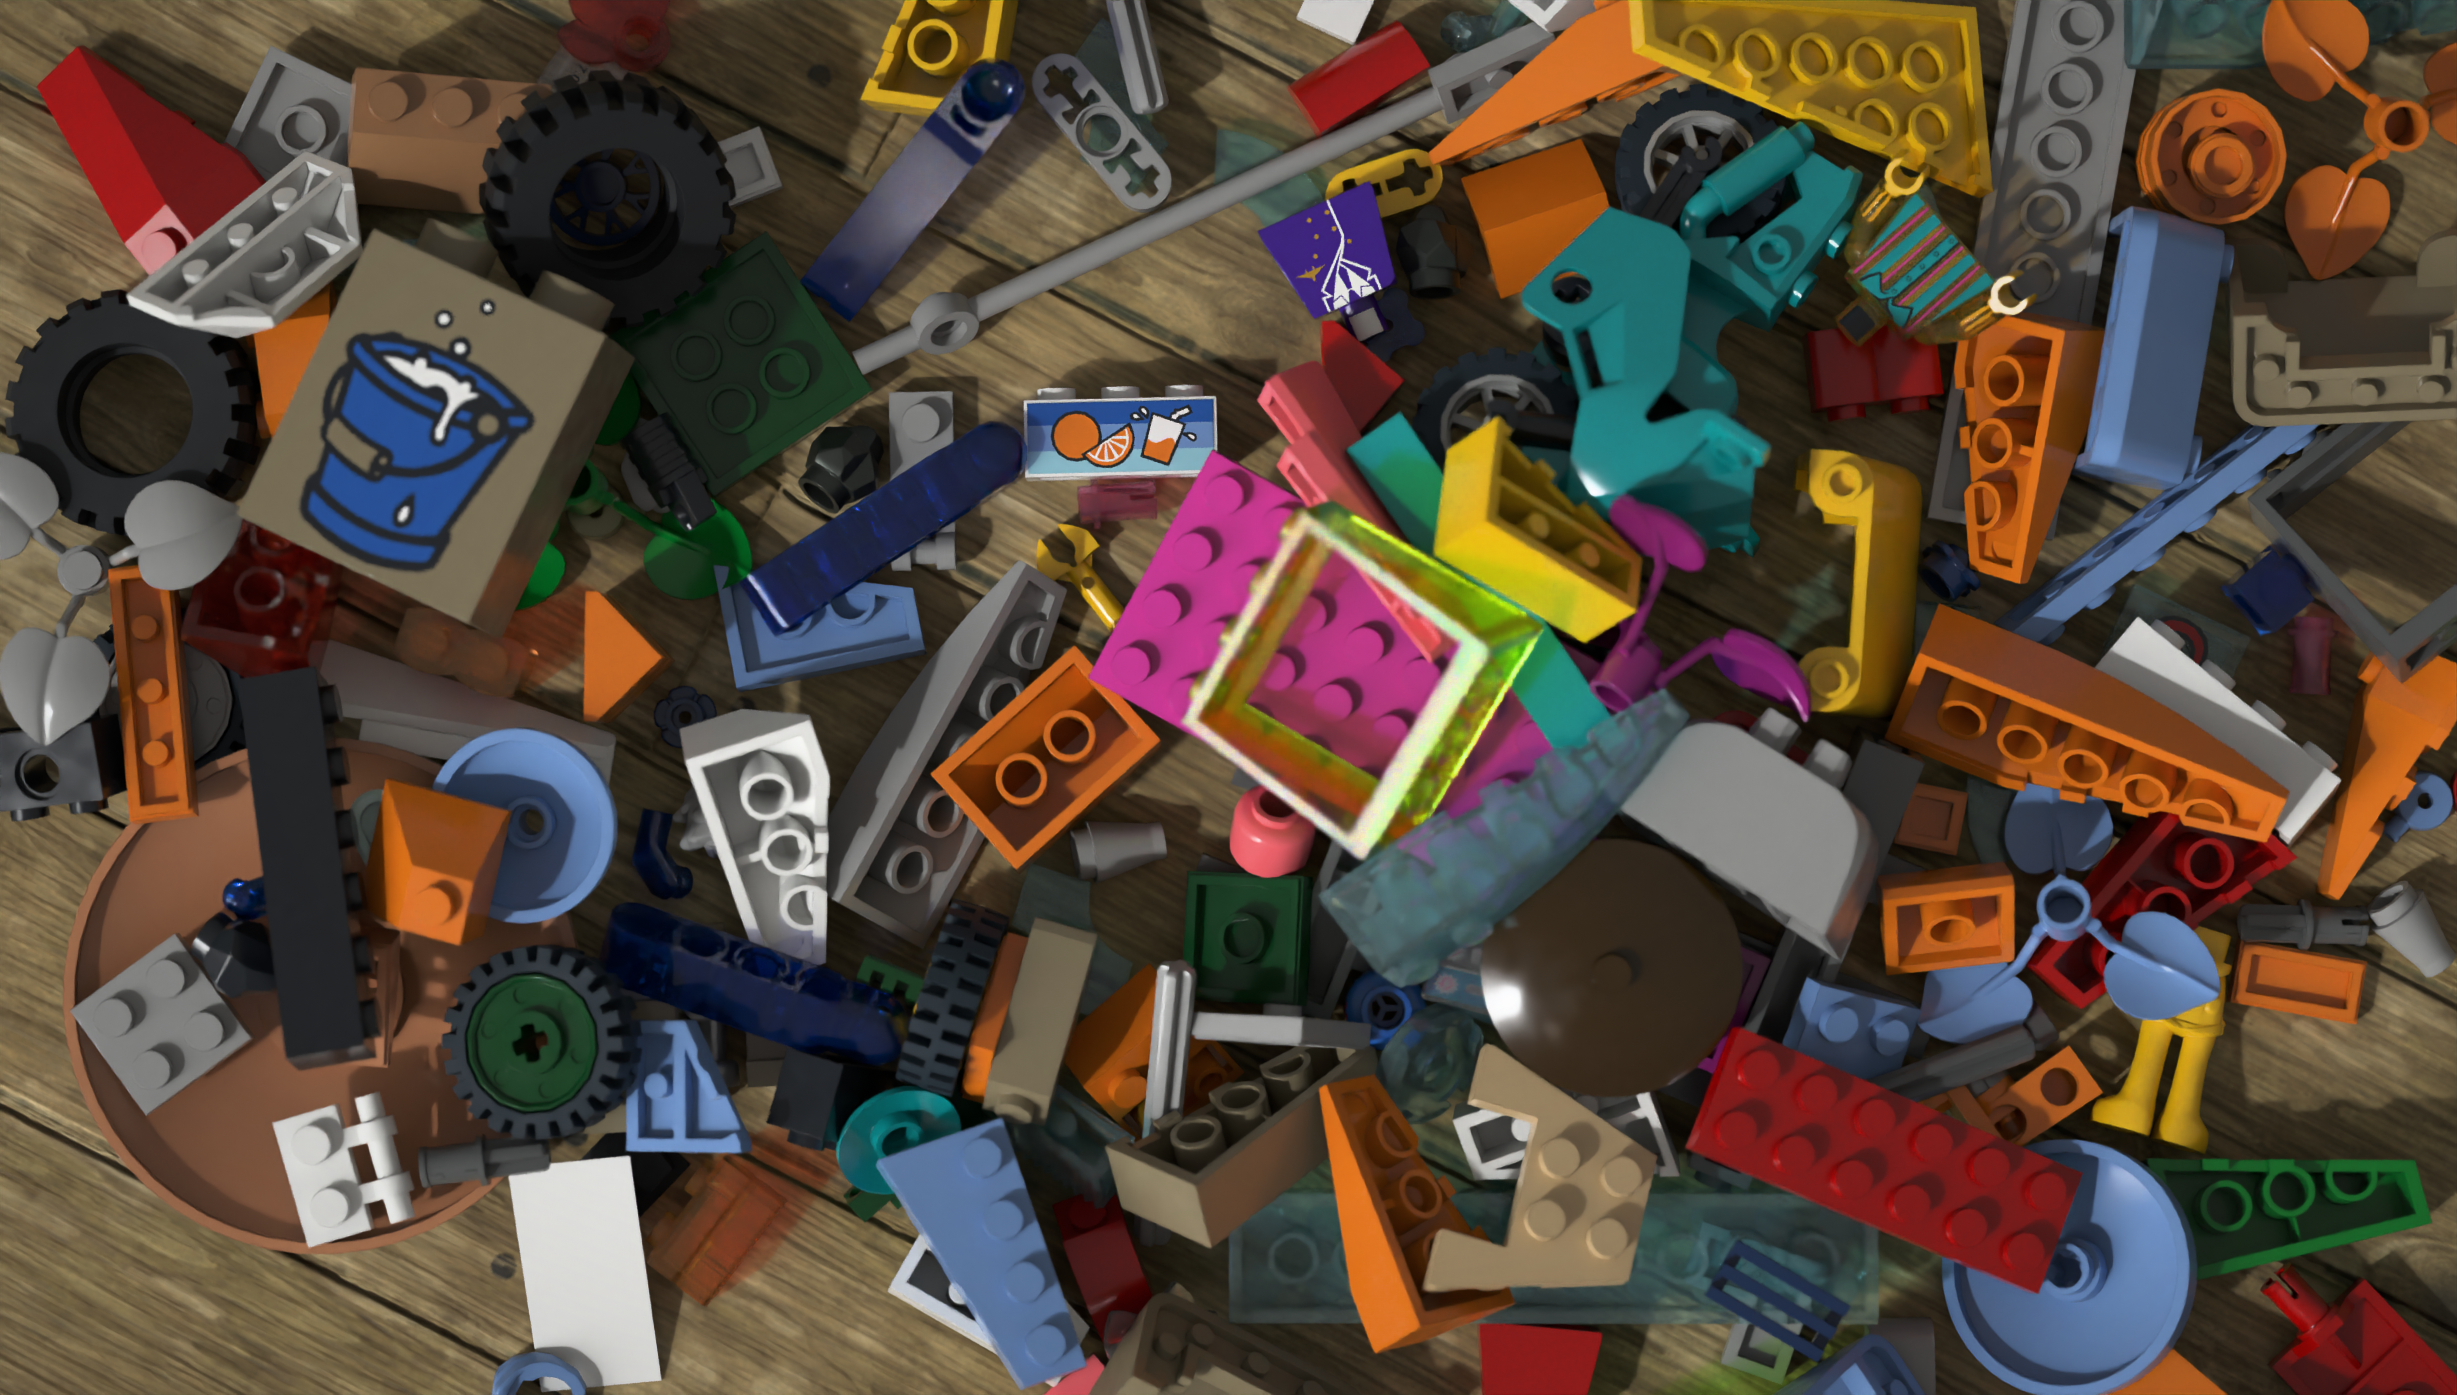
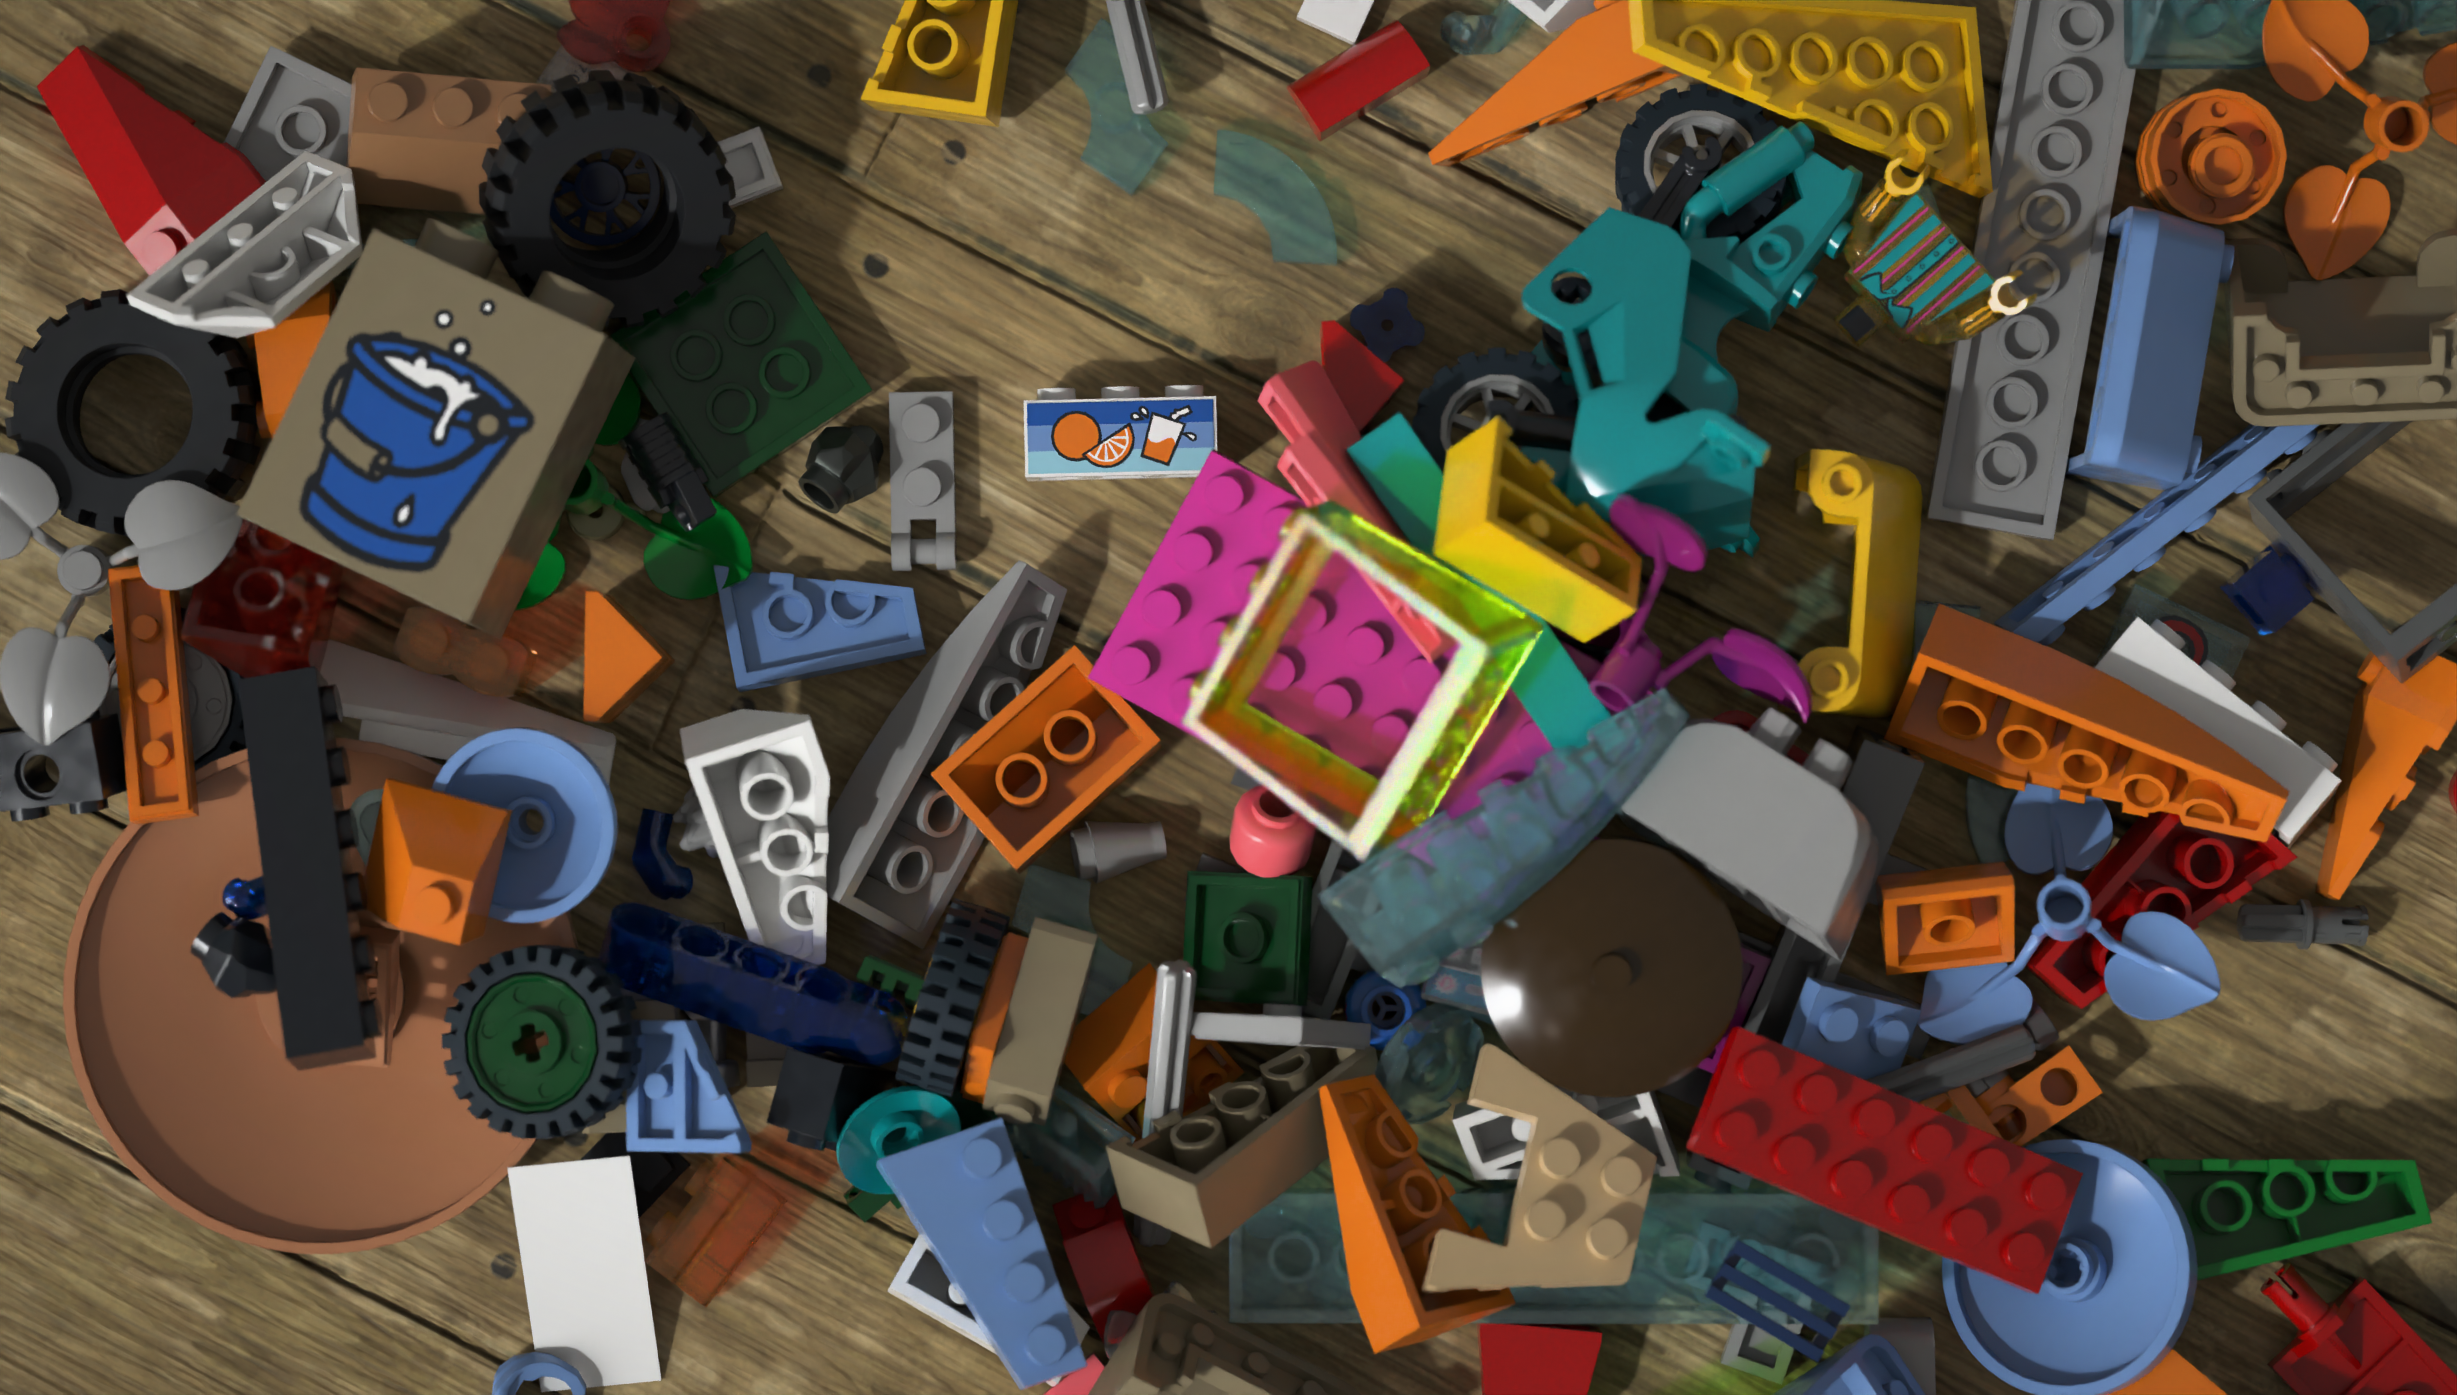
(162, 1024): light grey plate -> none
(326, 1175): white plate -> none
(482, 1160): dark grey axle -> none
(680, 700): dark blue plate -> none
(885, 525): clear blue piece -> none
(916, 185): clear blue piece -> none
(1082, 575): yellow bar -> none
(1083, 86): light grey beam -> none
(1116, 502): clear pink pin -> none
(1337, 258): dark purple torso -> none
(1387, 170): yellow beam -> none
(1433, 254): pearl dark grey rock -> none
(1458, 89): light grey bar -> none
(1533, 211): orange slope -> none
(1879, 372): red brick -> none
(1933, 819): orange tile -> none
(1947, 571): dark blue plate -> none
(2026, 419): orange wedge -> none
(2134, 1105): yellow piece -> none
(2296, 981): orange tile -> none
(2312, 655): clear pink pin -> none
(2409, 925): light grey cone -> none
(2411, 815): medium blue piece -> none

